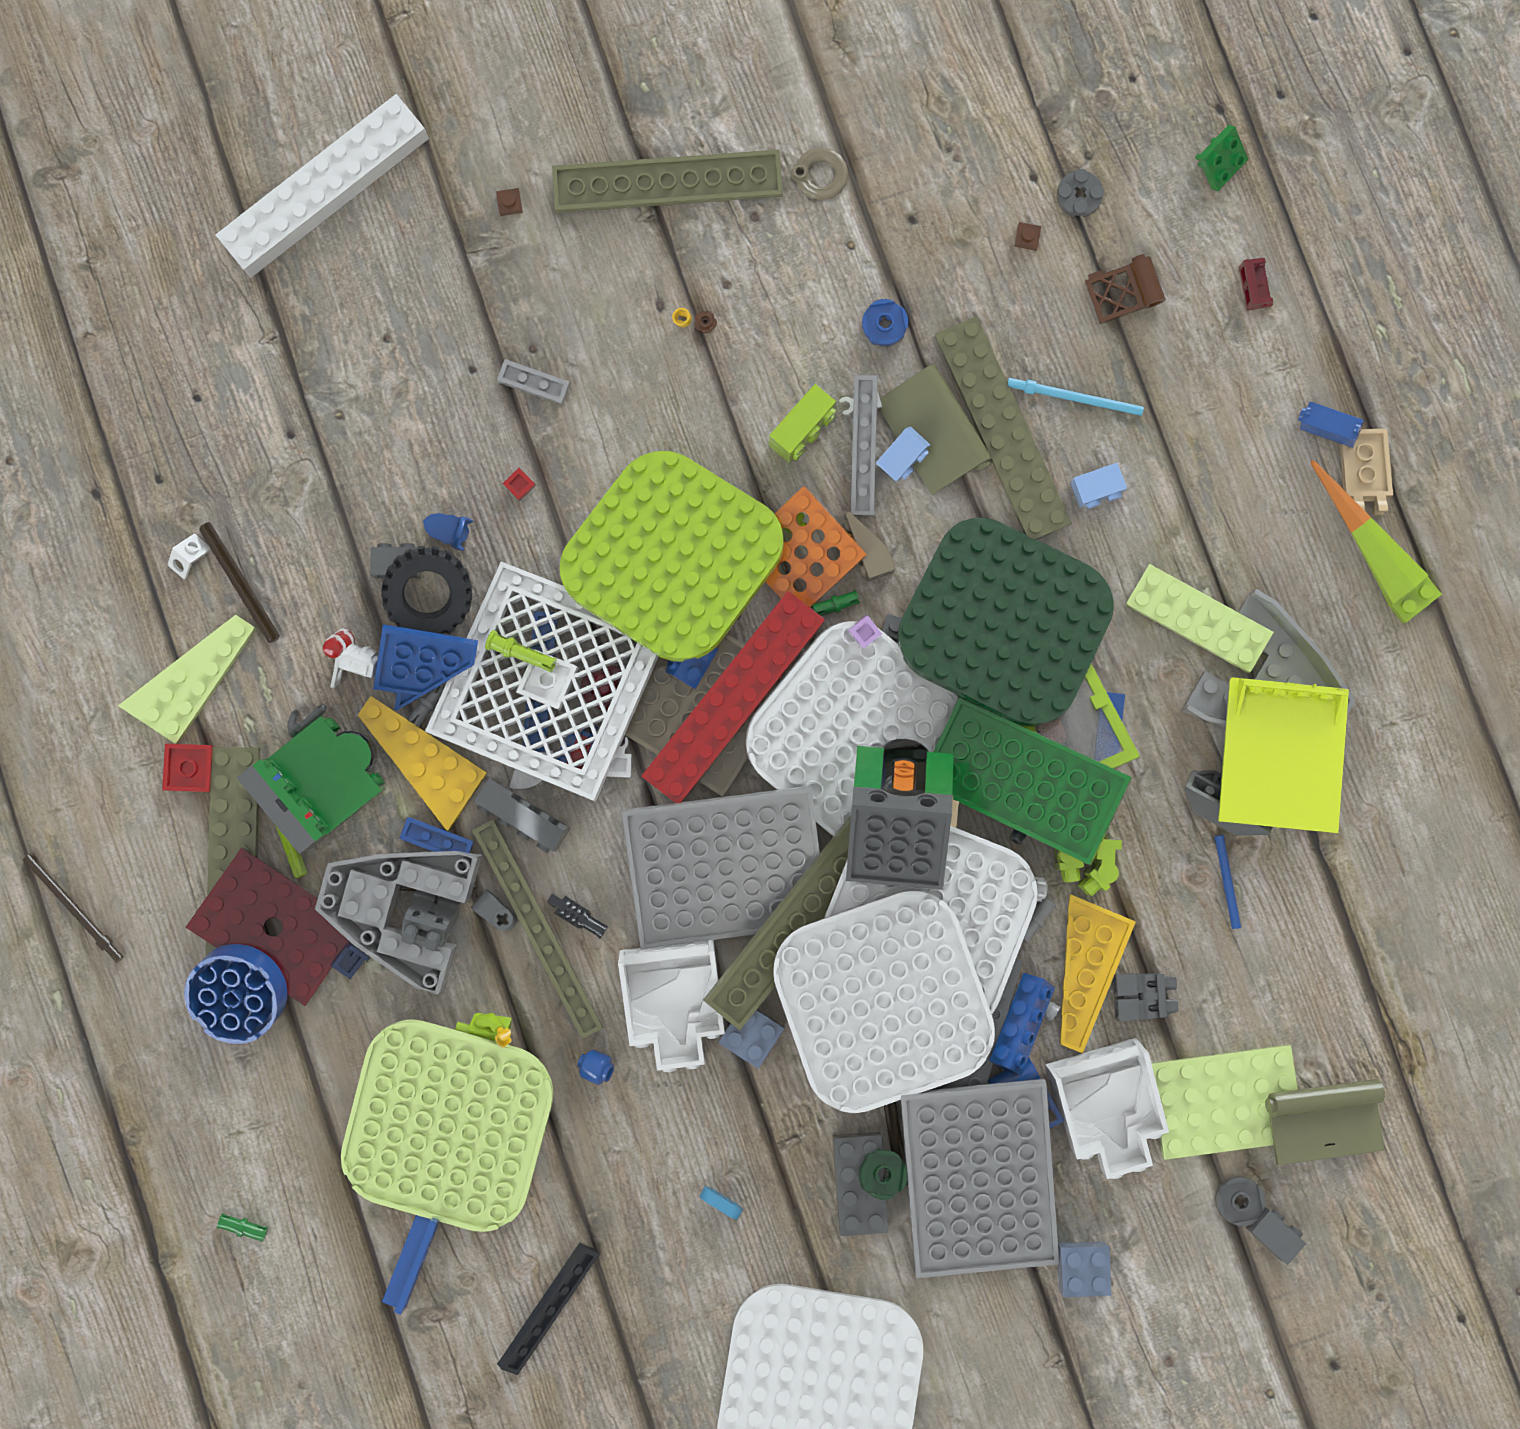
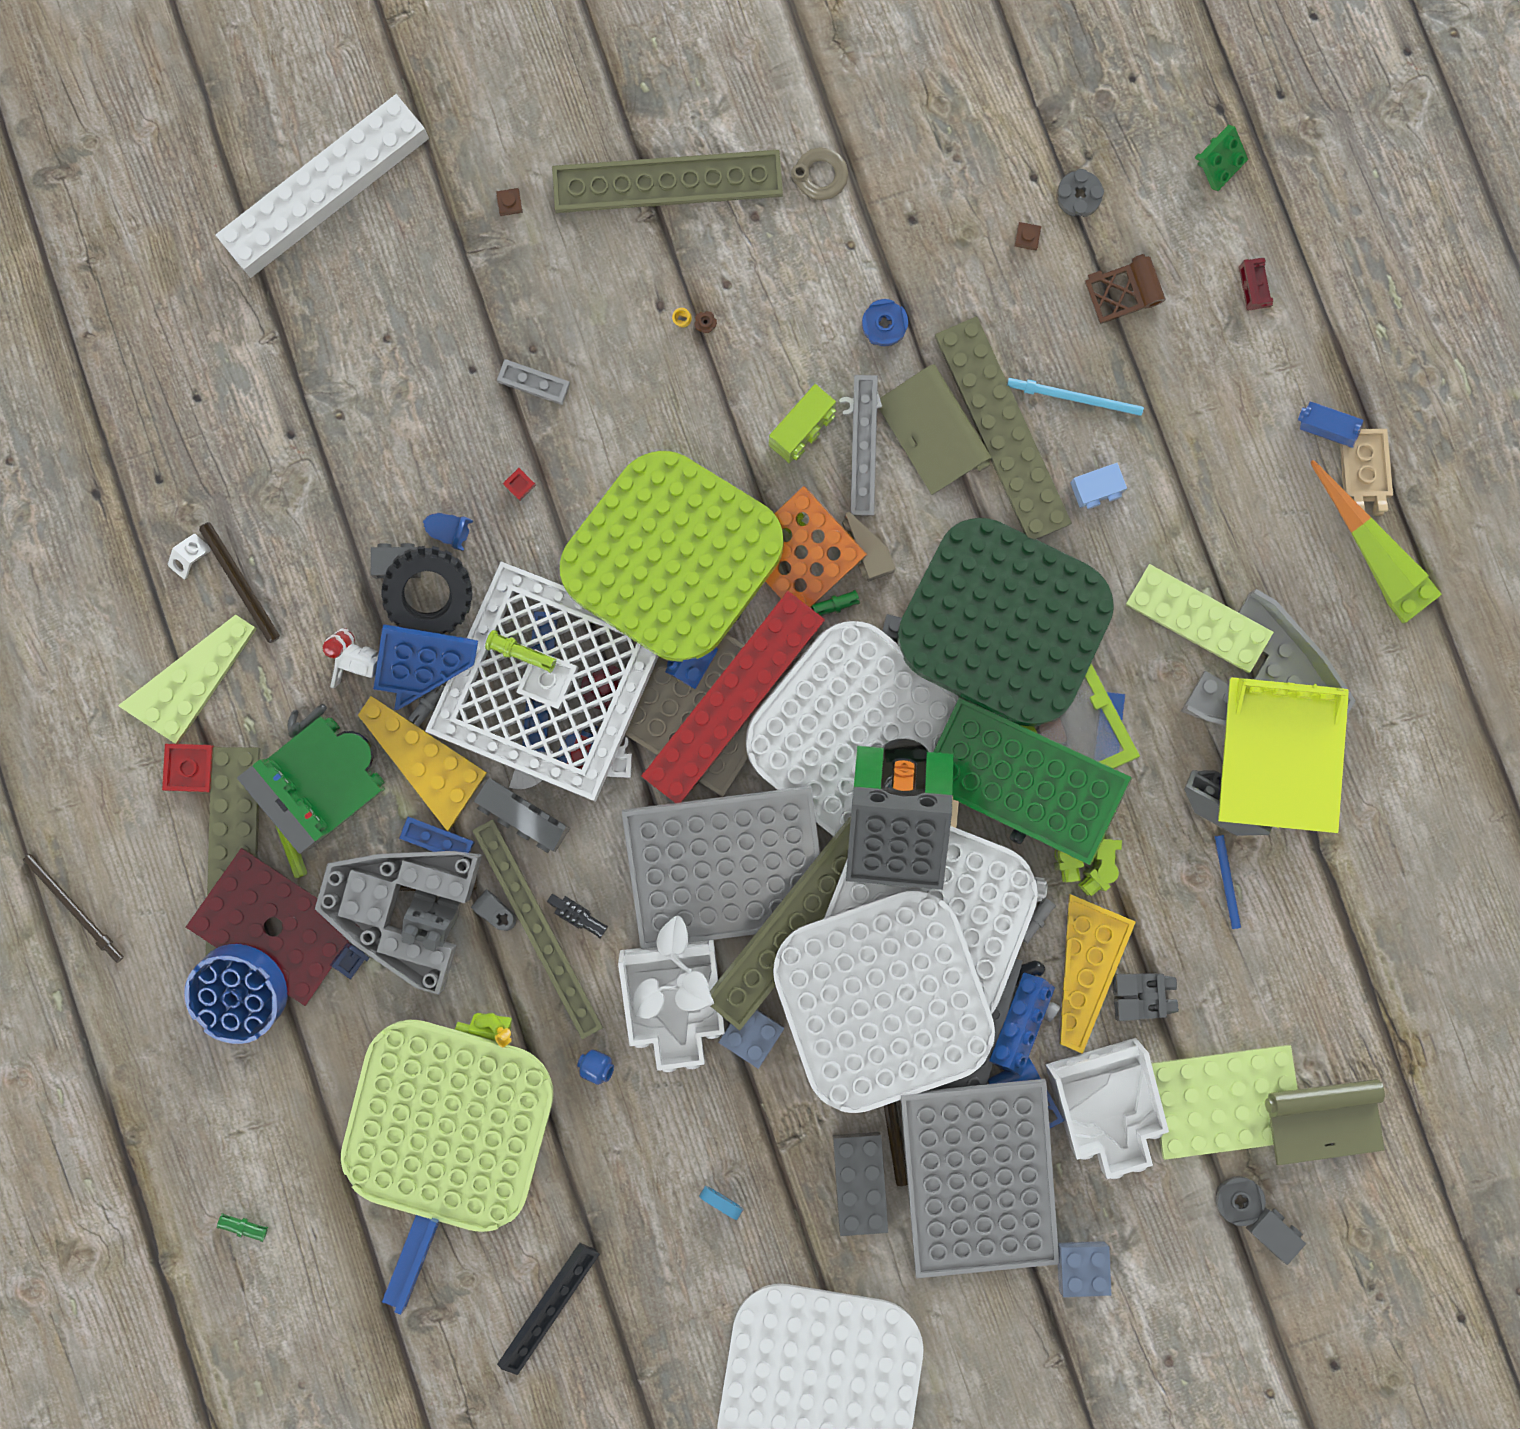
(692, 987): none -> white plant
(864, 631): lavender plate -> none
(869, 1178): dark green plate -> none
(903, 454): light blue brick -> none
(1032, 968): none -> black arm

